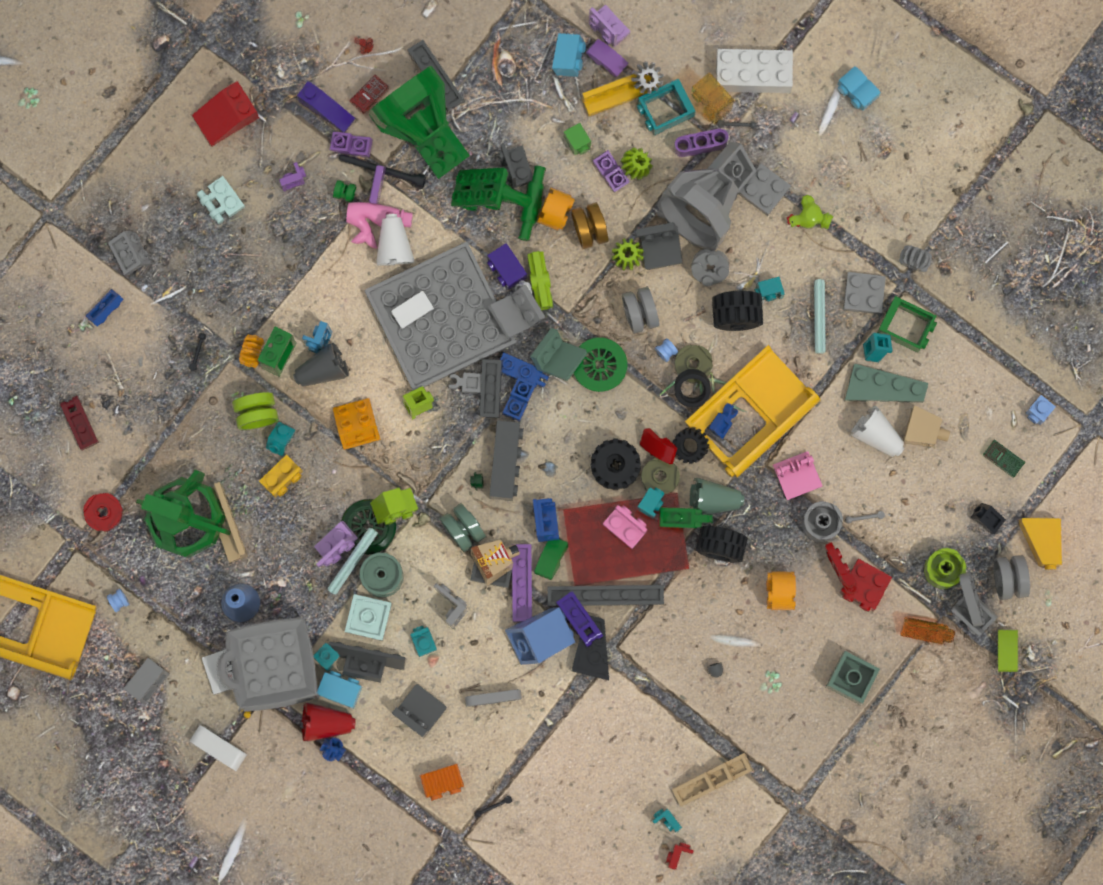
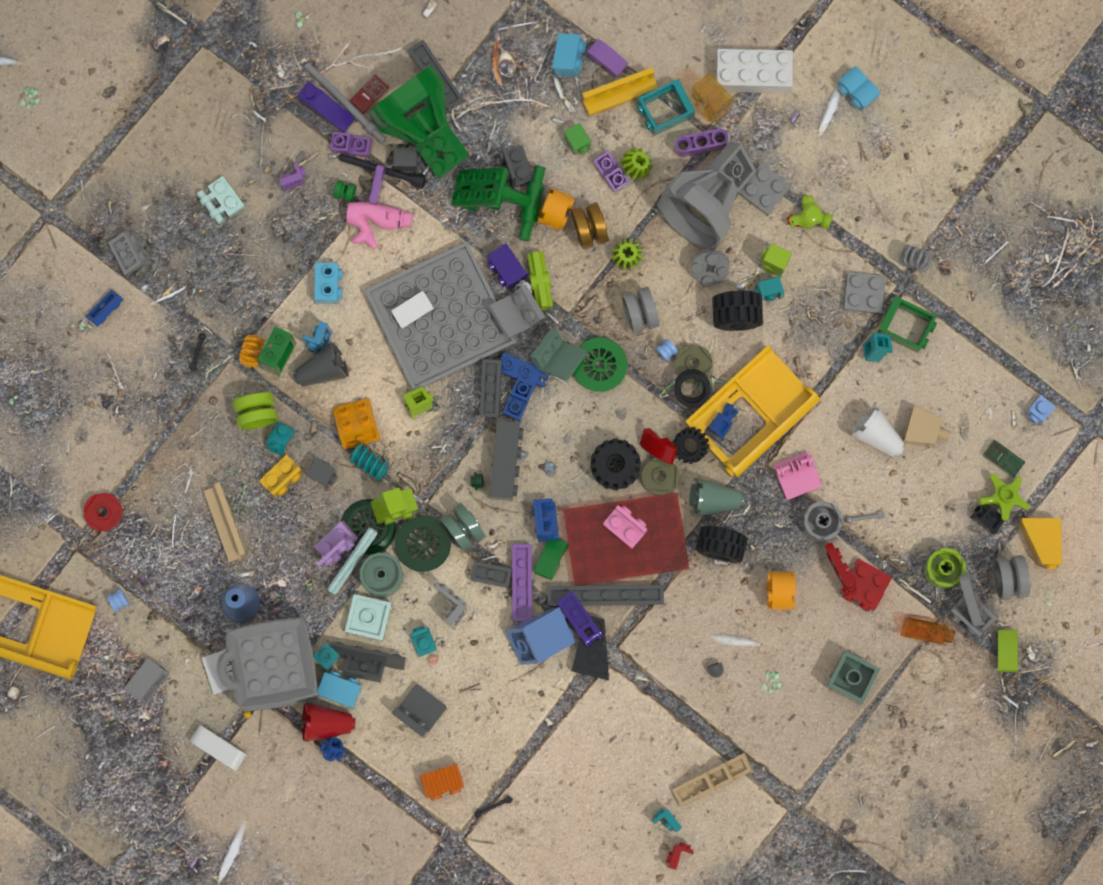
(79, 423): dark red plate -> none
(175, 513): green plate -> none
(225, 114): red slope -> none
(322, 473): none -> dark grey brick
(327, 283): none -> medium azure brick
(367, 45): clear red plate -> none
(369, 126): none -> light grey bar
(369, 462): none -> teal piece
(393, 243): white cone -> none
(406, 159): none -> dark grey brick
(420, 523): none -> dark green piece
(470, 383): light grey plate -> none
(491, 698): light grey beam -> none
(494, 559): torso -> none
(608, 25): lavender bracket -> none
(641, 80): light grey gear -> none
(651, 502): teal brick -> none
(660, 245): dark grey bracket -> none
(683, 517): green hinge -> none
(721, 124): dark grey hinge -> none
(775, 260): none -> lime brick
(819, 316): light aqua axle -> none
(877, 385): sand green wing -> none
(1005, 496): none -> lime animal

